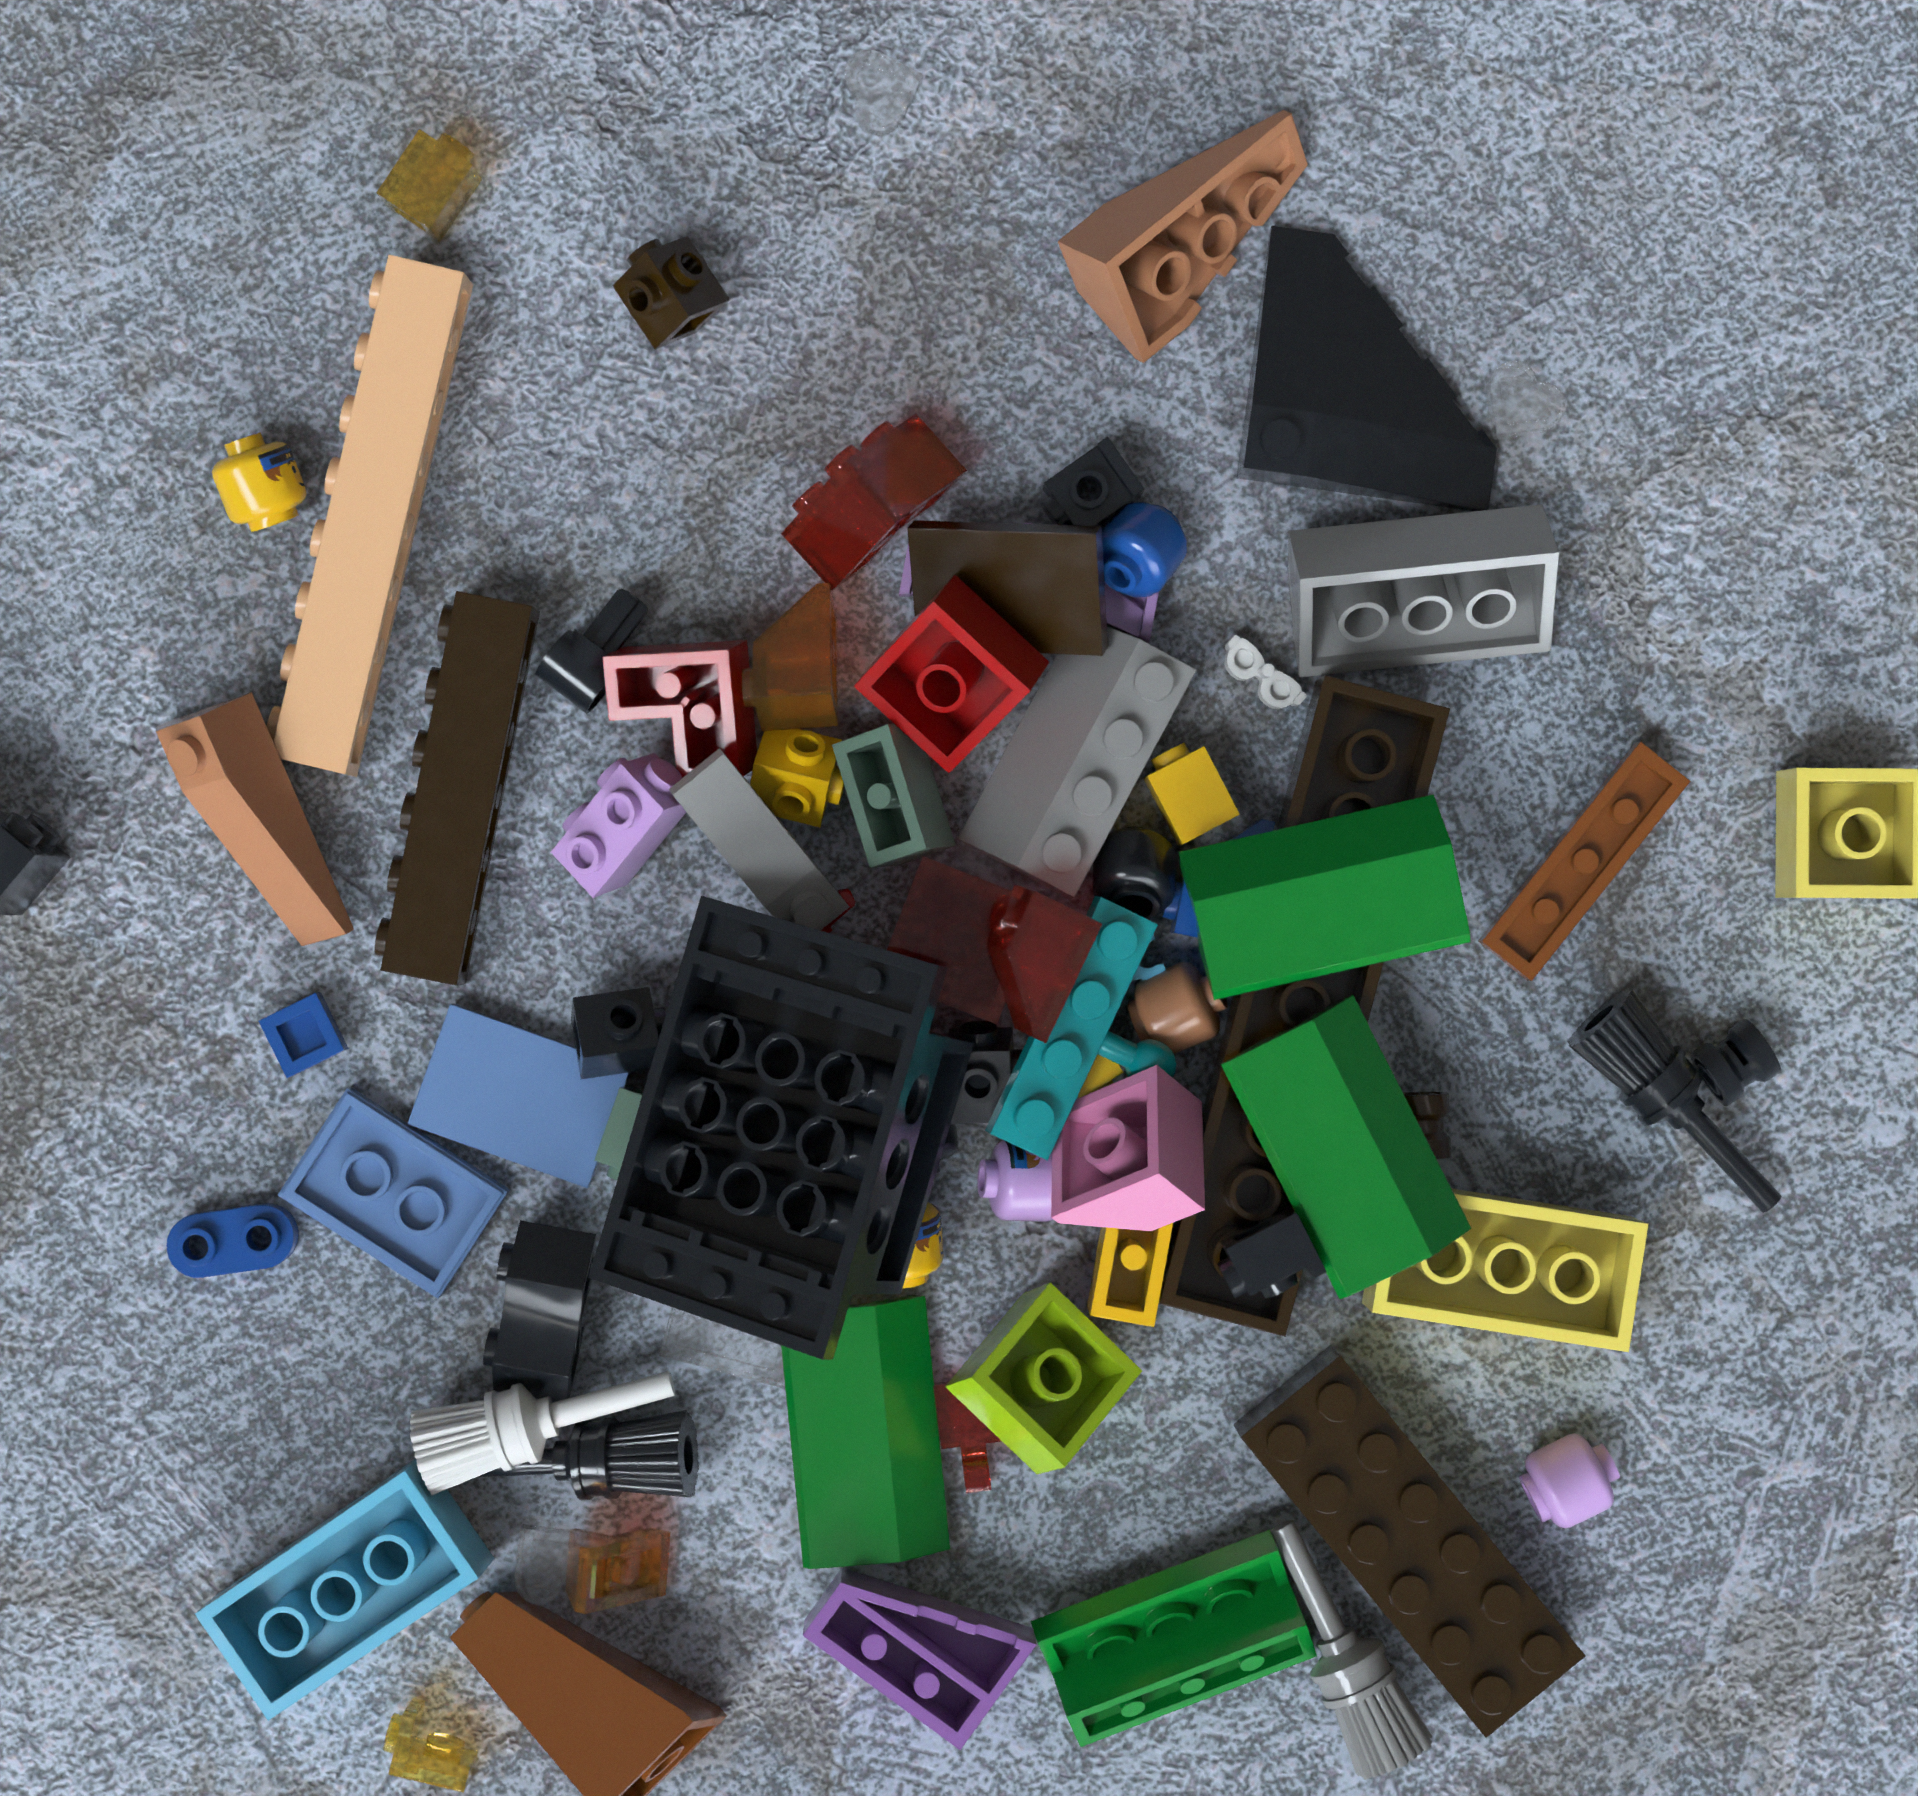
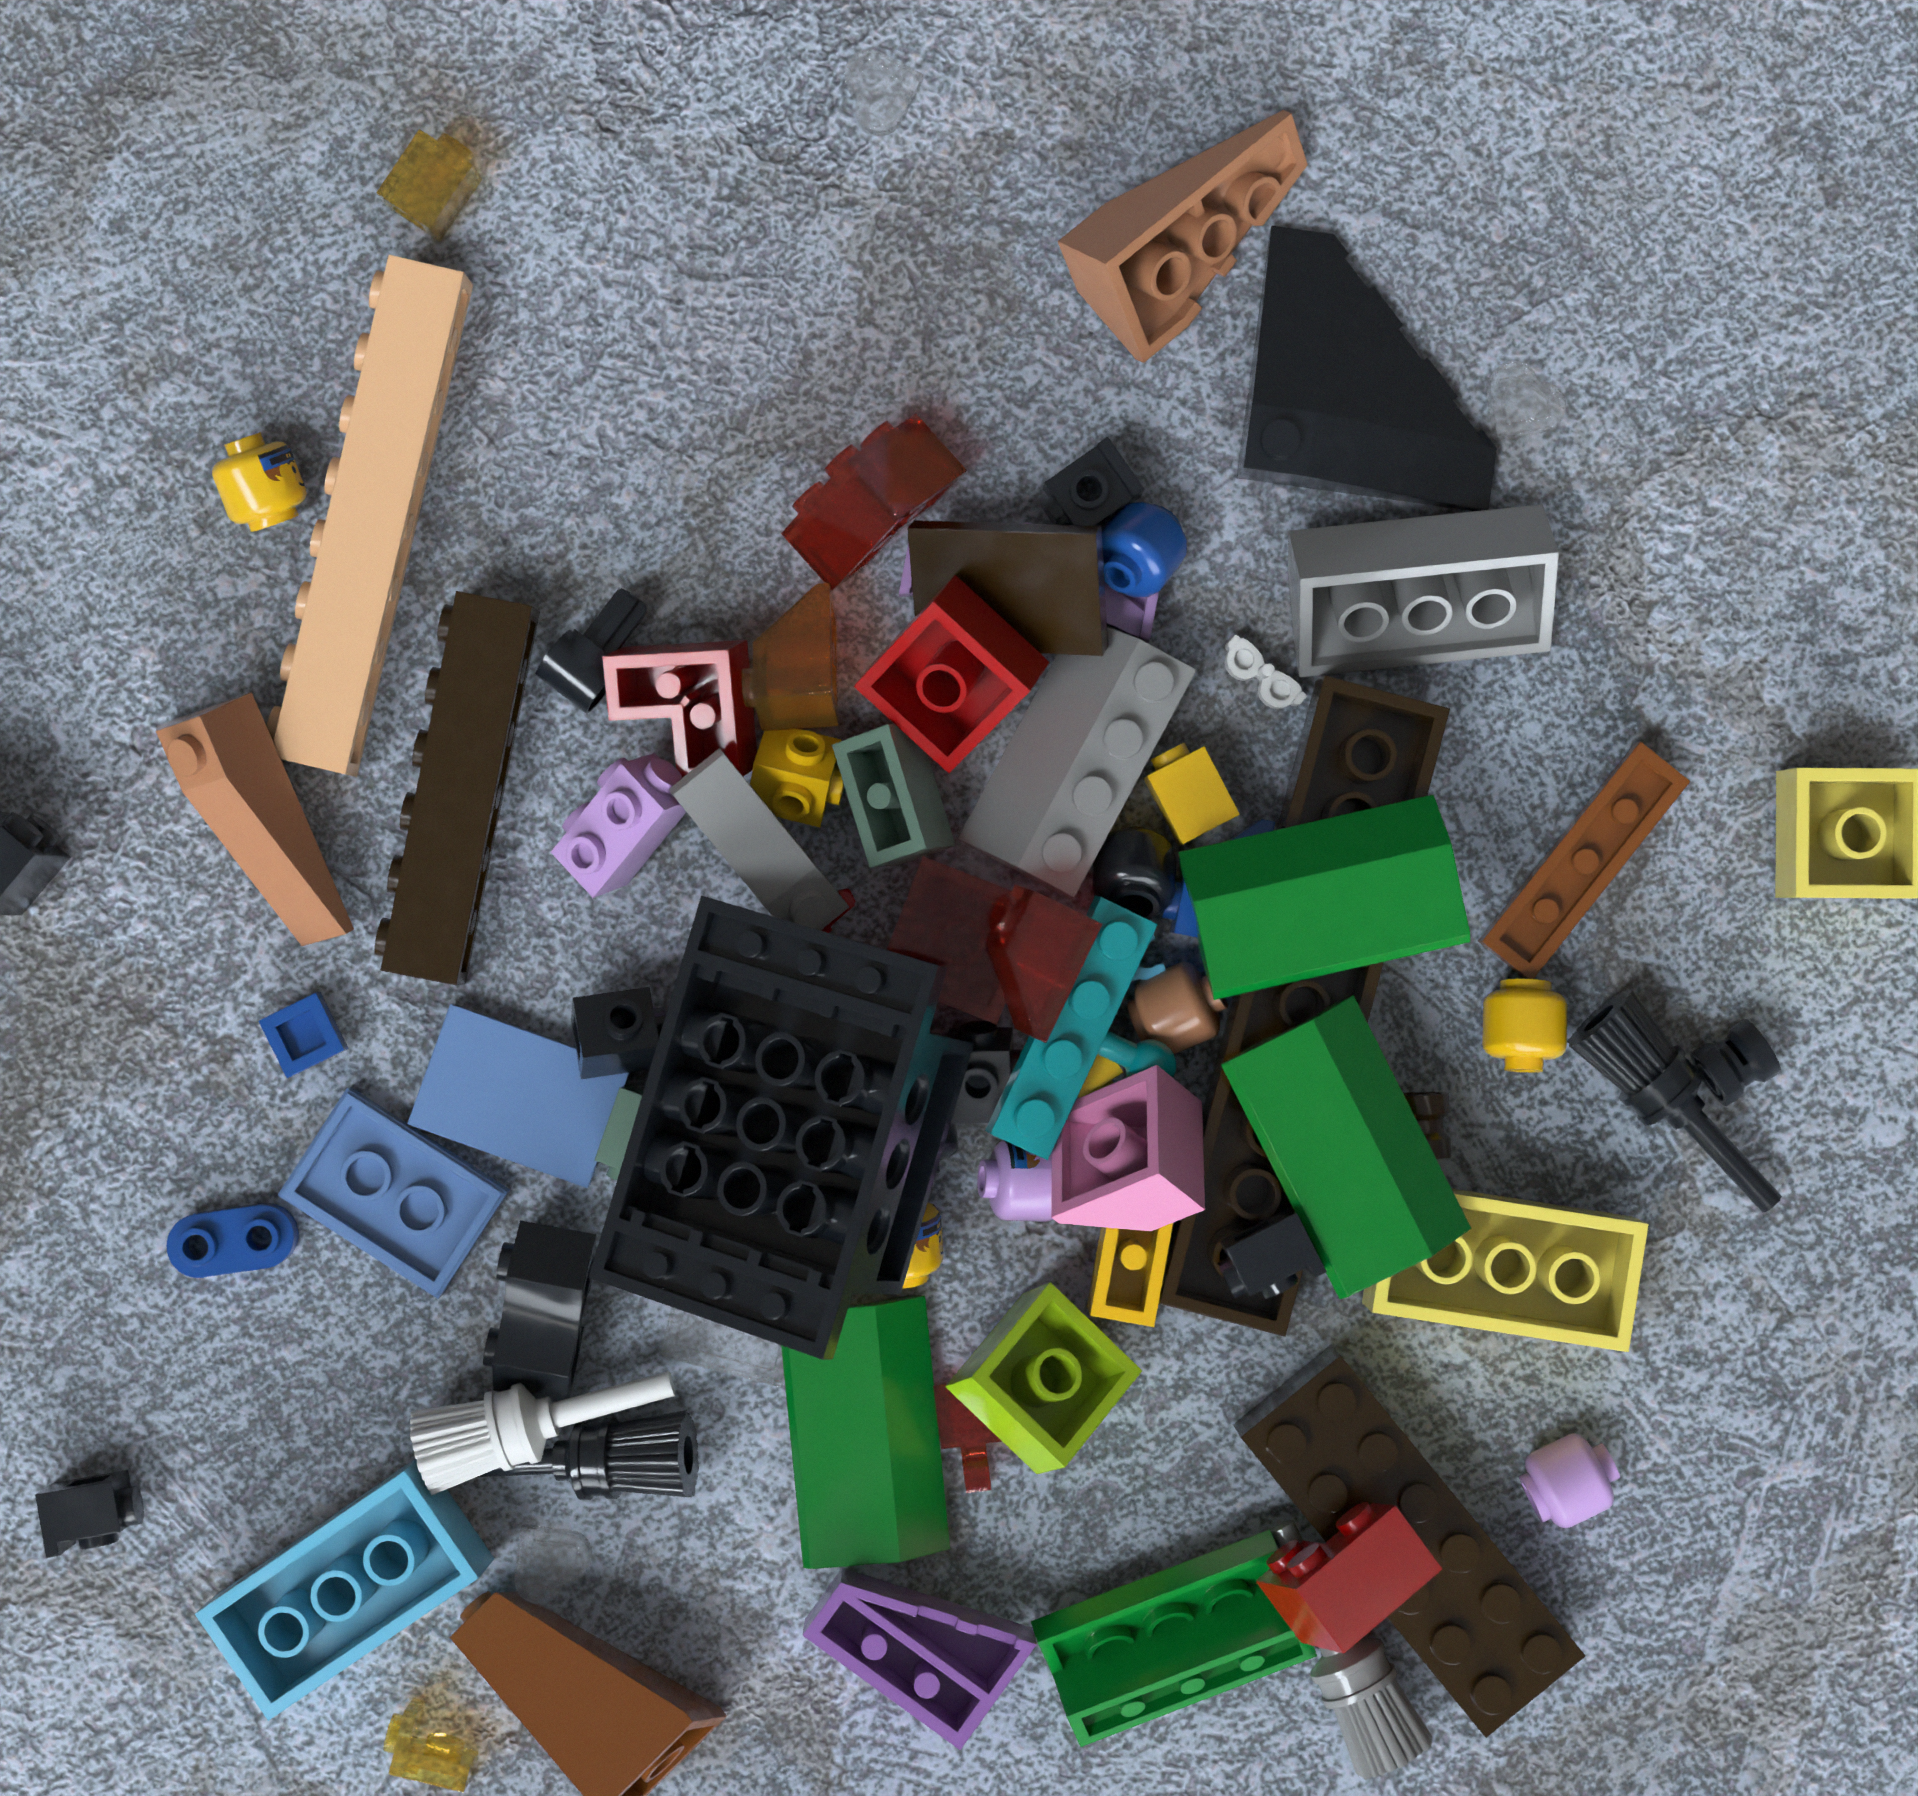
(87, 1511): none -> black brick
(616, 1568): clear orange slope -> none
(670, 290): dark brown brick -> none
(1351, 1582): none -> red brick
(1524, 1024): none -> yellow head

